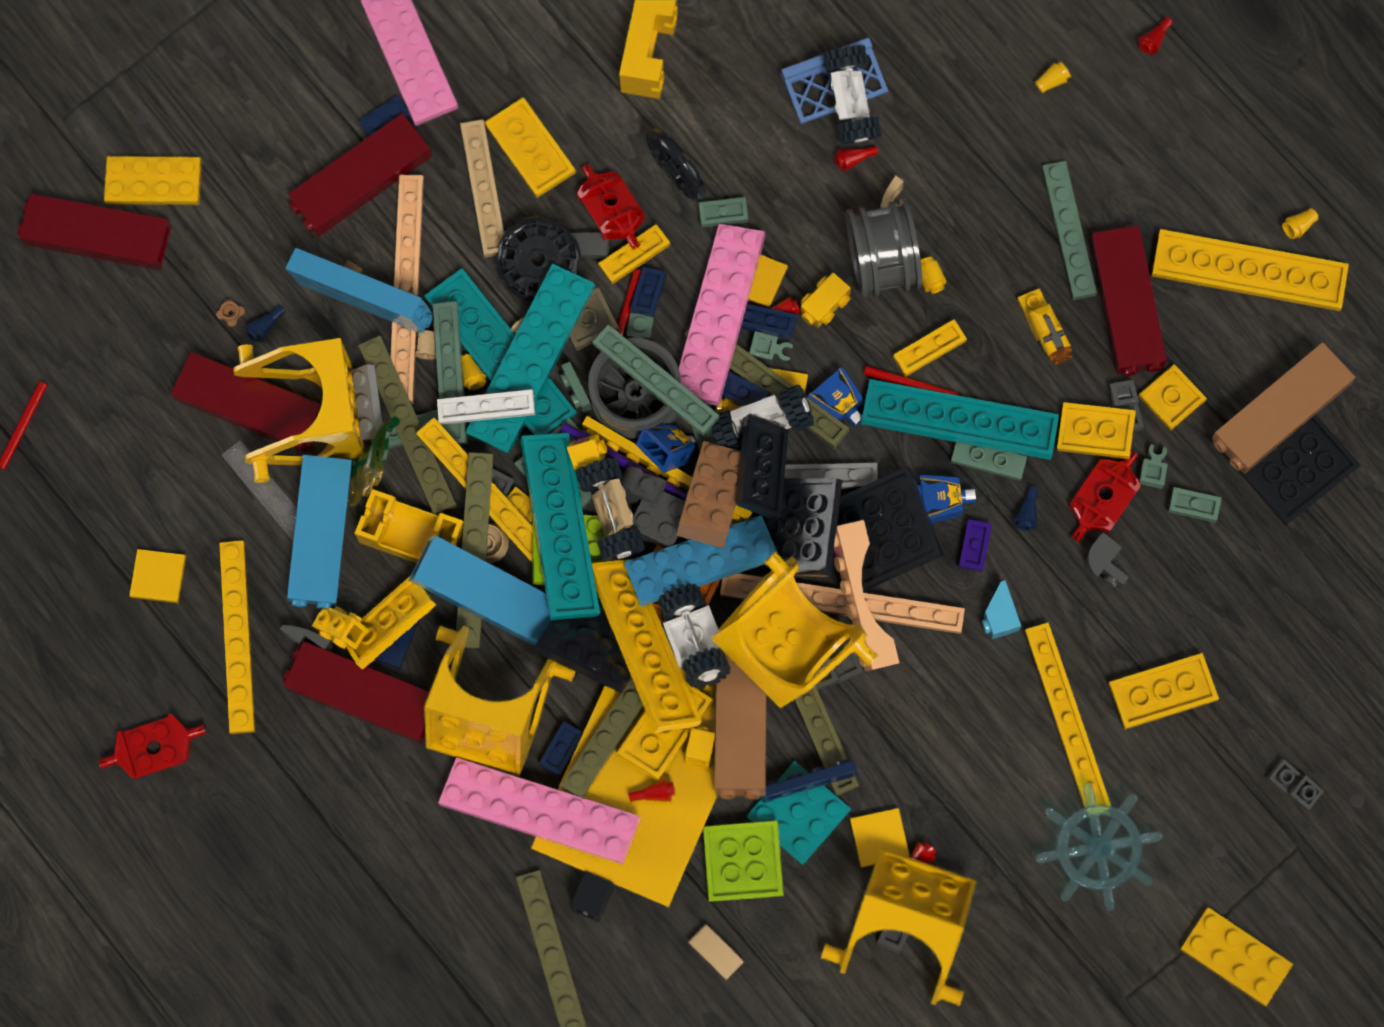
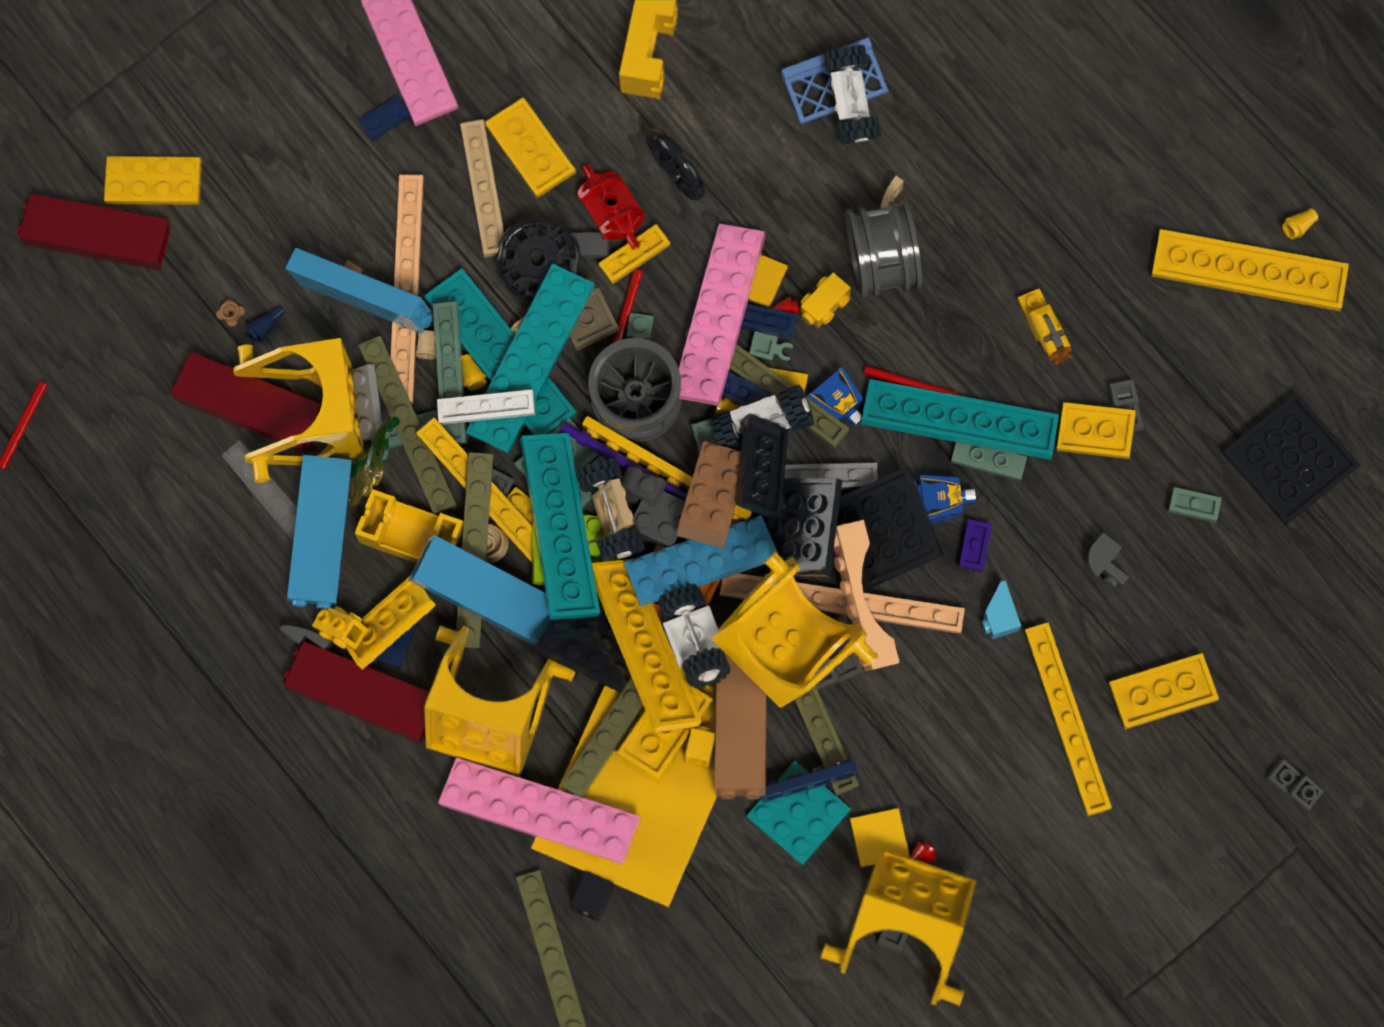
(133, 753): red plate -> none
(157, 576): yellow tile -> none
(237, 637): yellow plate -> none
(359, 175): dark red brick -> none
(561, 749): dark blue plate -> none
(571, 380): sand green plate -> none
(586, 451): yellow brick -> none
(648, 292): dark blue plate -> none
(655, 380): sand green plate -> none
(659, 791): red cone -> none
(666, 446): blue torso -> none
(715, 951): tan slope -> none
(723, 212): sand green plate -> none
(743, 861): lime plate -> none
(849, 158): red cone -> none
(929, 348): yellow plate -> none
(932, 276): yellow brick -> none
(1027, 517): dark blue cone -> none
(1054, 76): yellow cone -> none
(1069, 230): sand green plate -> none
(1099, 847): clear light blue piece -> none
(1100, 514): red plate -> none
(1128, 301): dark red brick -> none
(1152, 40): red cone -> none
(1153, 470): sand green plate -> none
(1172, 397): yellow tile -> none
(1236, 957): yellow plate -> none
(1282, 408): medium nougat brick -> none

